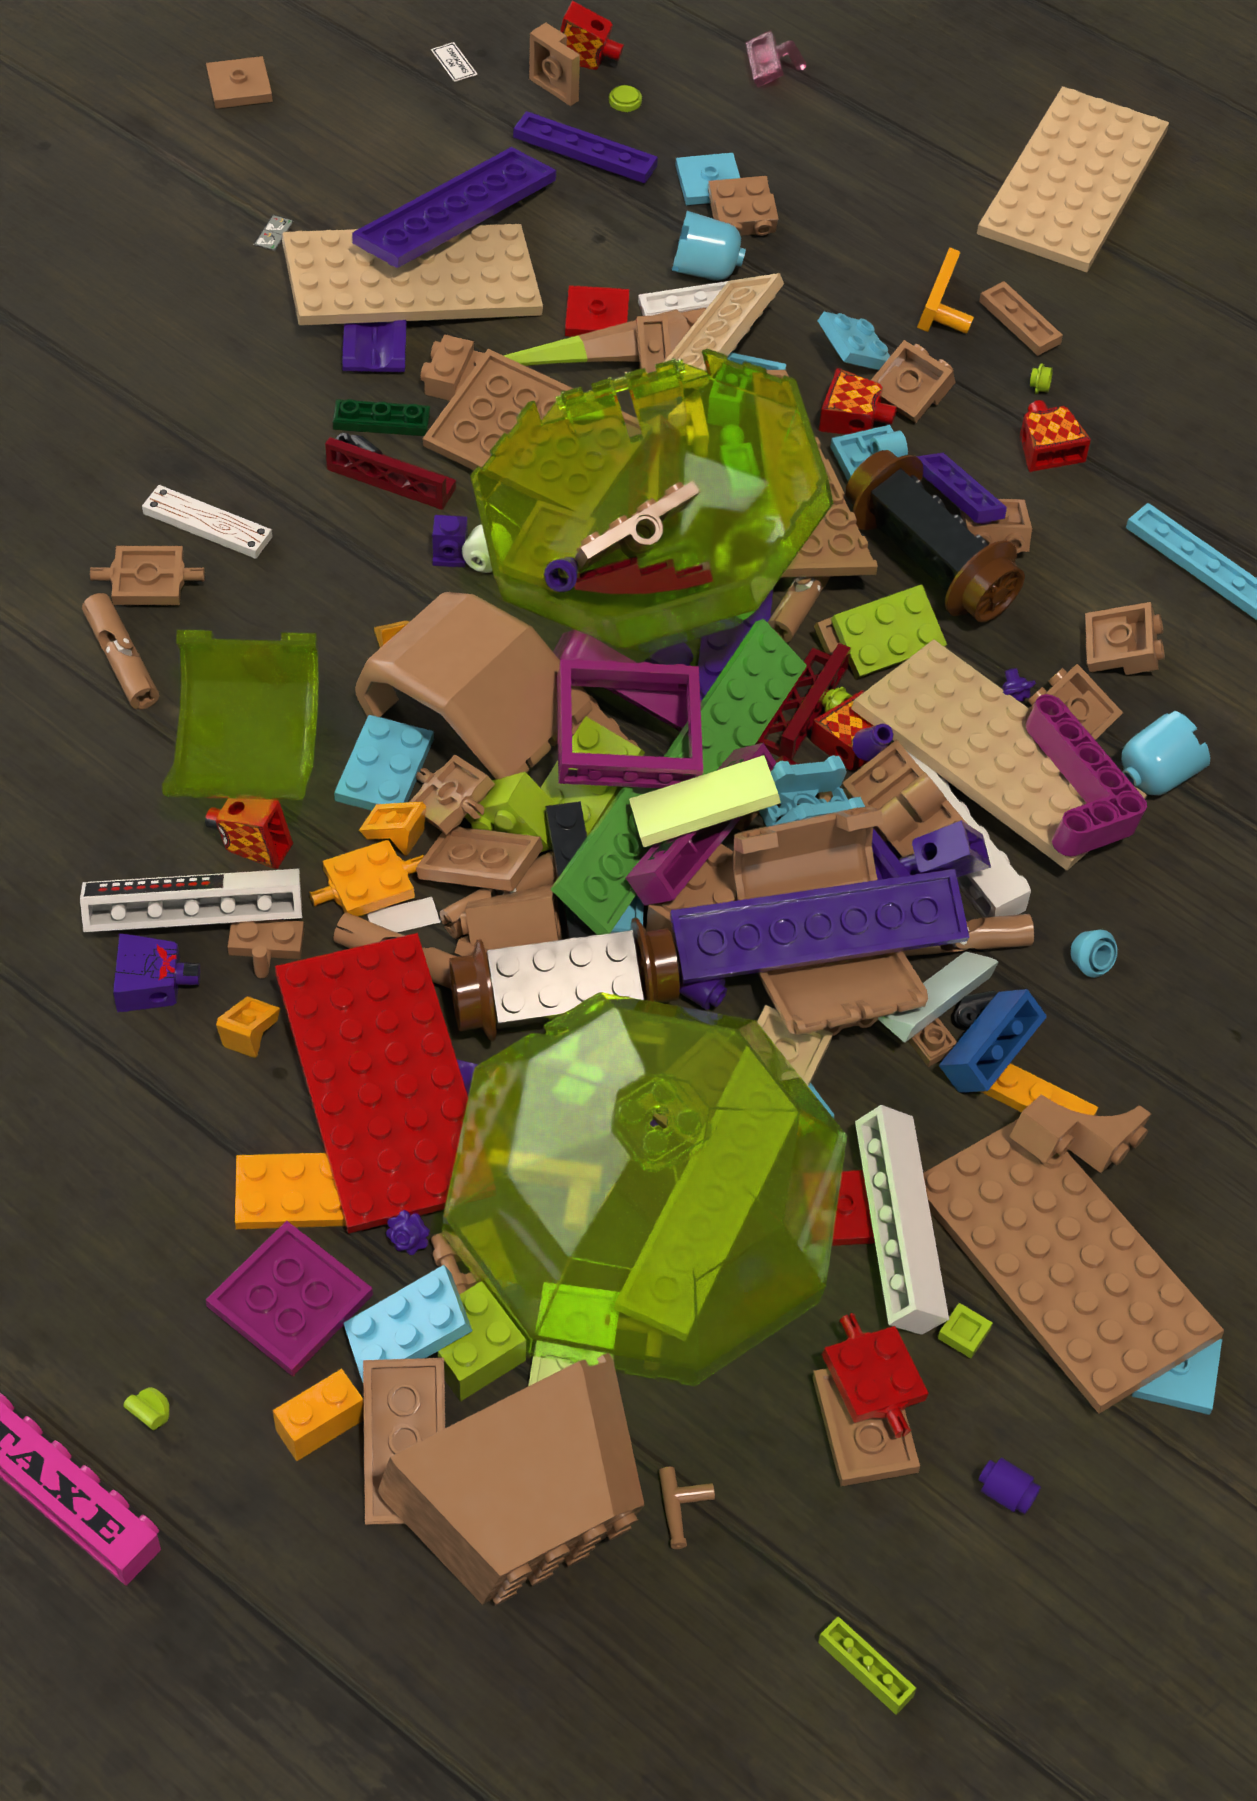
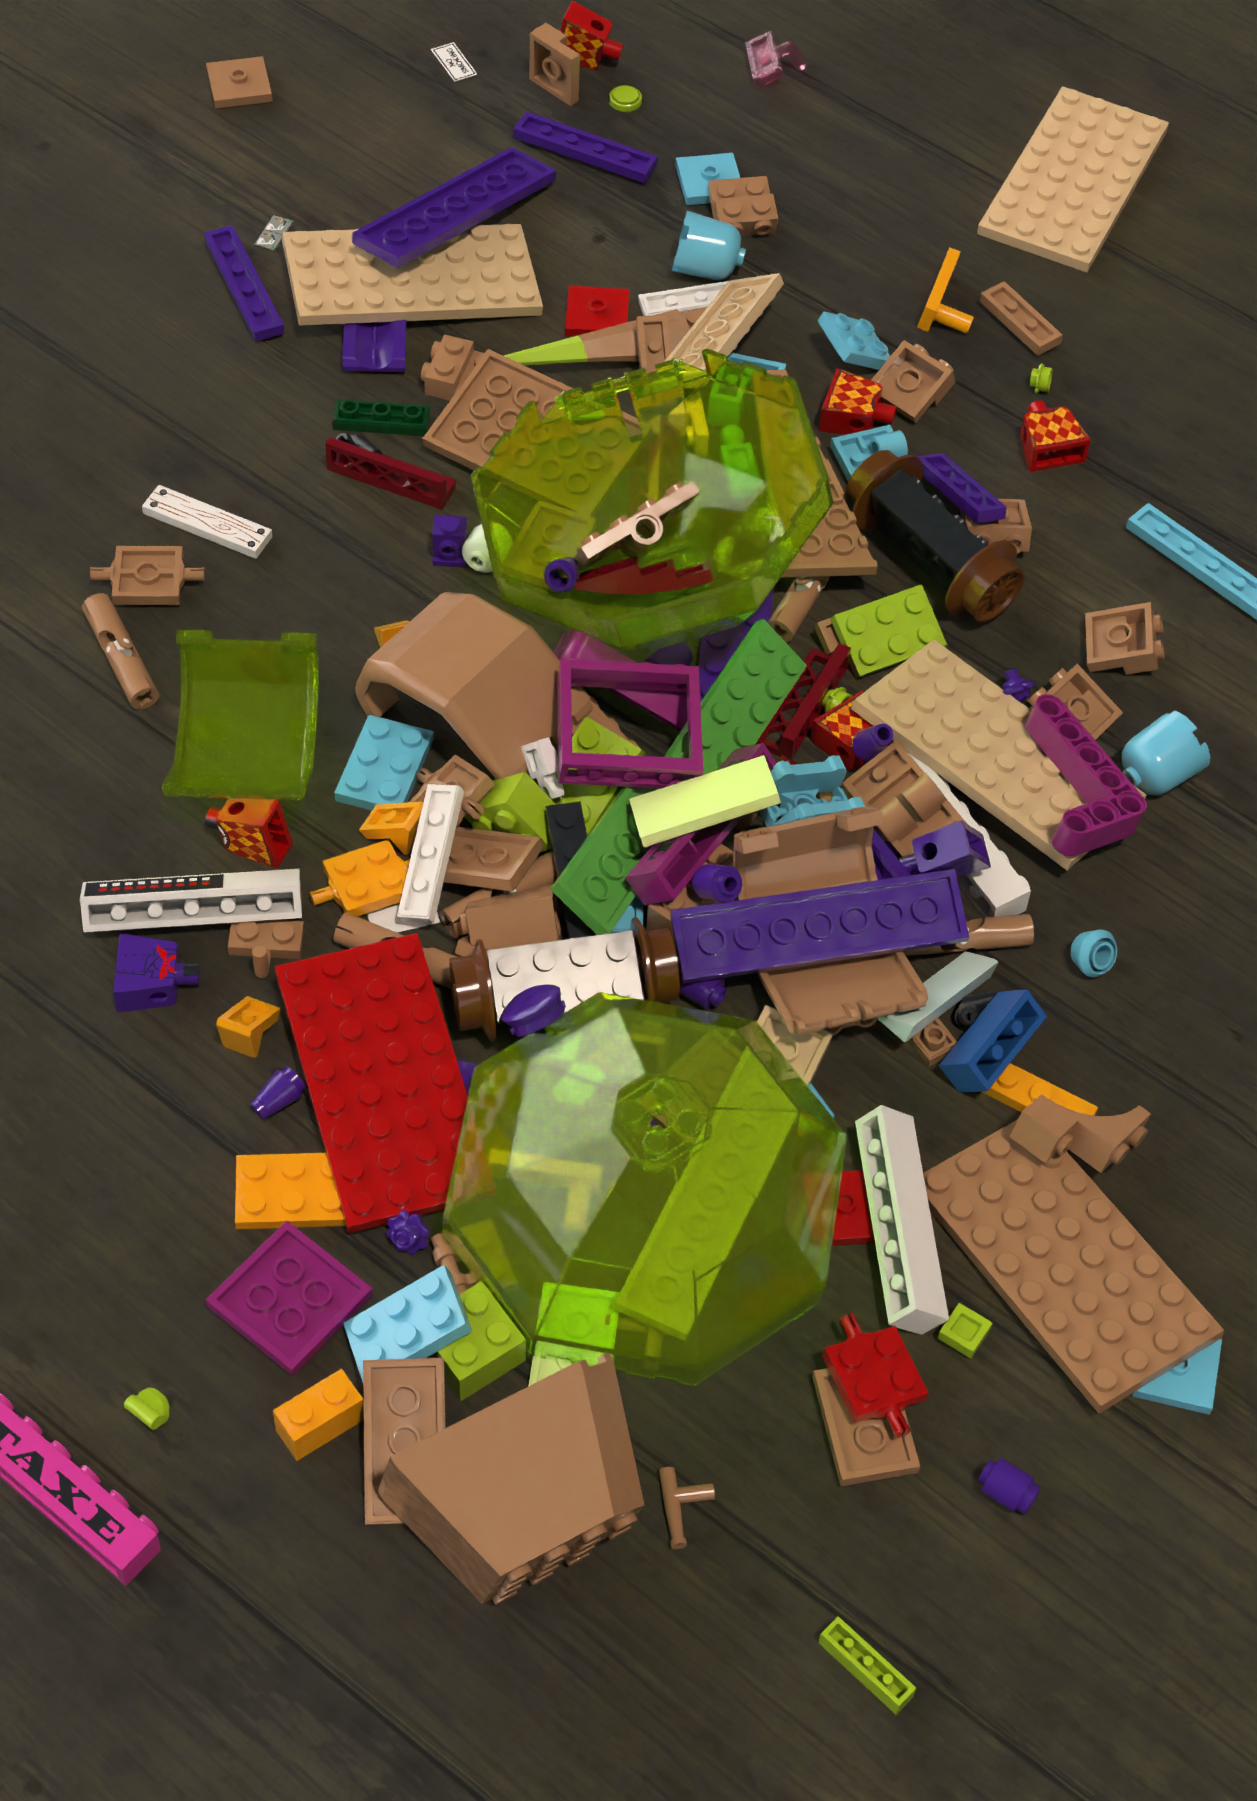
(244, 283): none -> dark purple plate
(278, 1092): none -> dark purple cone
(430, 853): none -> white tile
(533, 1009): none -> dark purple piece
(542, 764): none -> white plate
(717, 882): none -> dark purple brick

